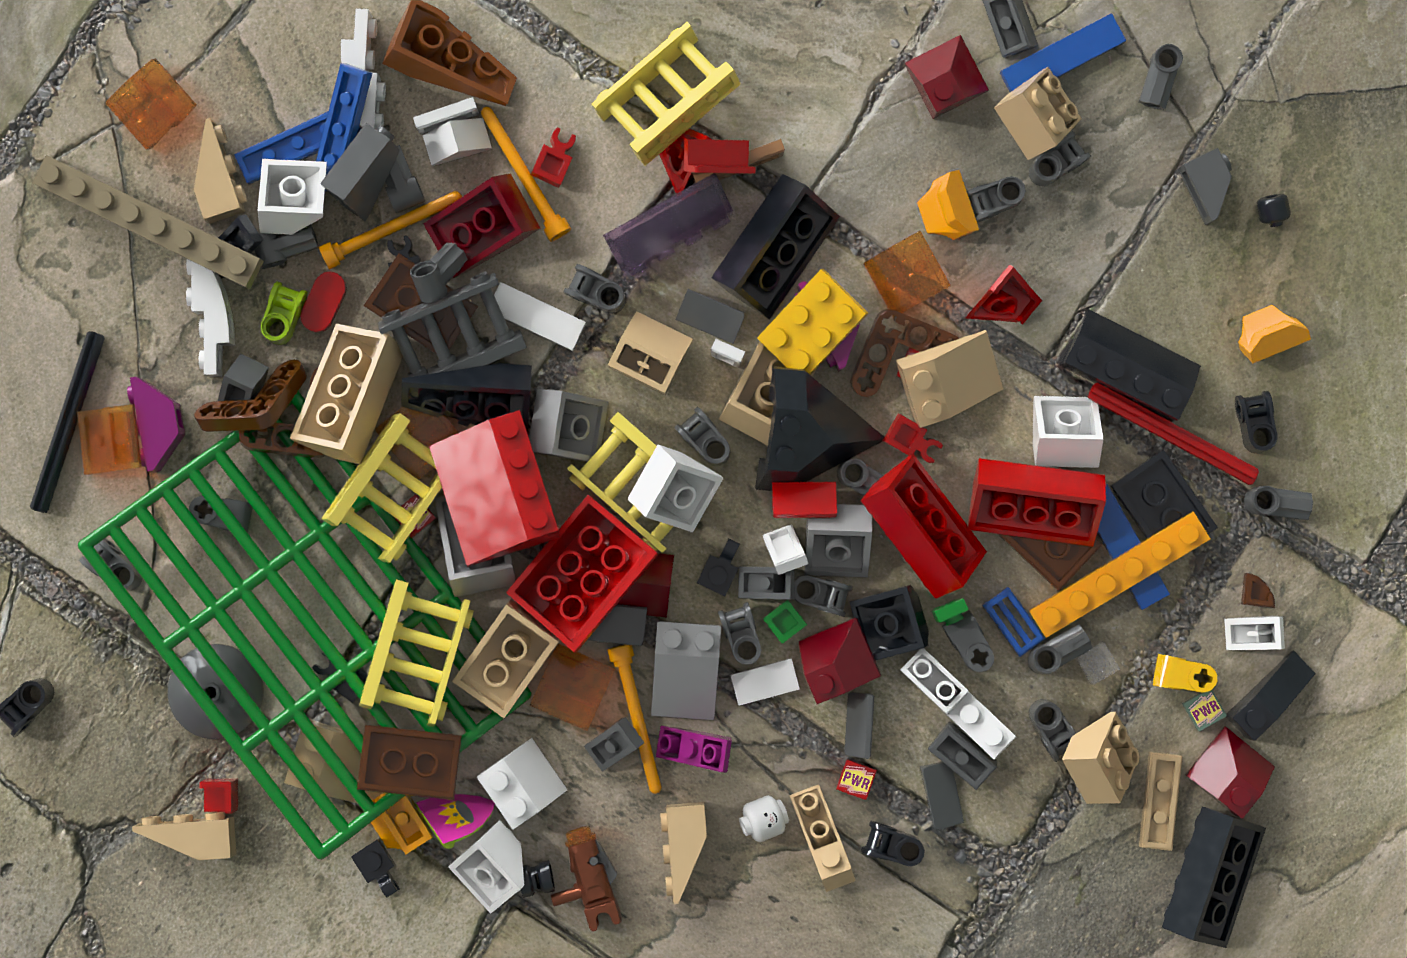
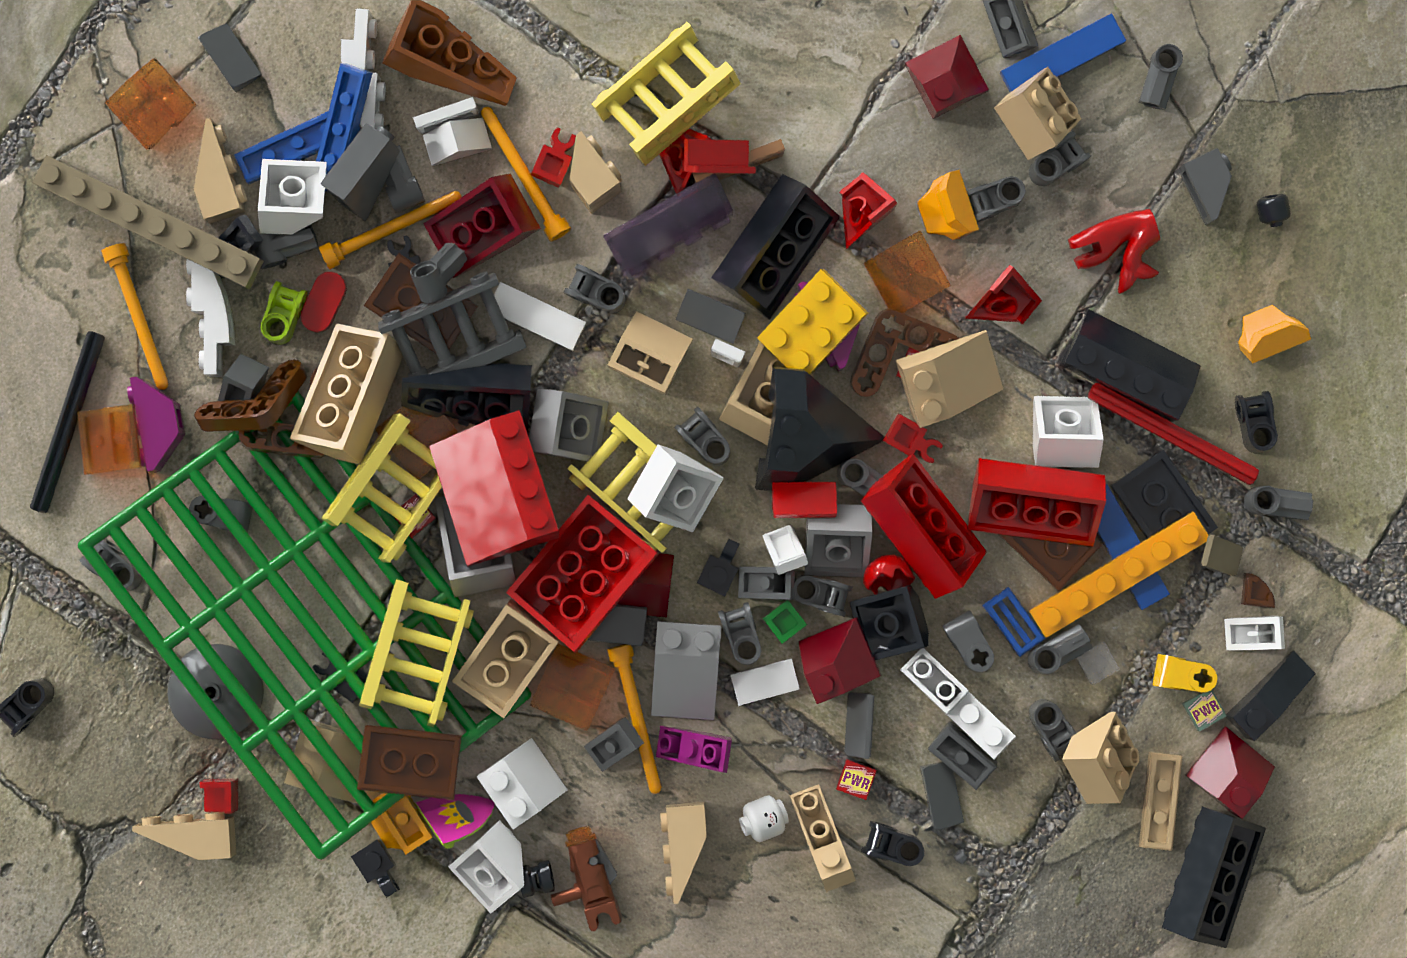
(117, 258): none -> light orange piece
(230, 57): none -> dark grey slope
(592, 177): none -> tan slope
(864, 207): none -> red slope
(888, 572): none -> red hair
(950, 612): green plate -> none
(1107, 236): none -> red piece
(1222, 556): none -> dark tan slope

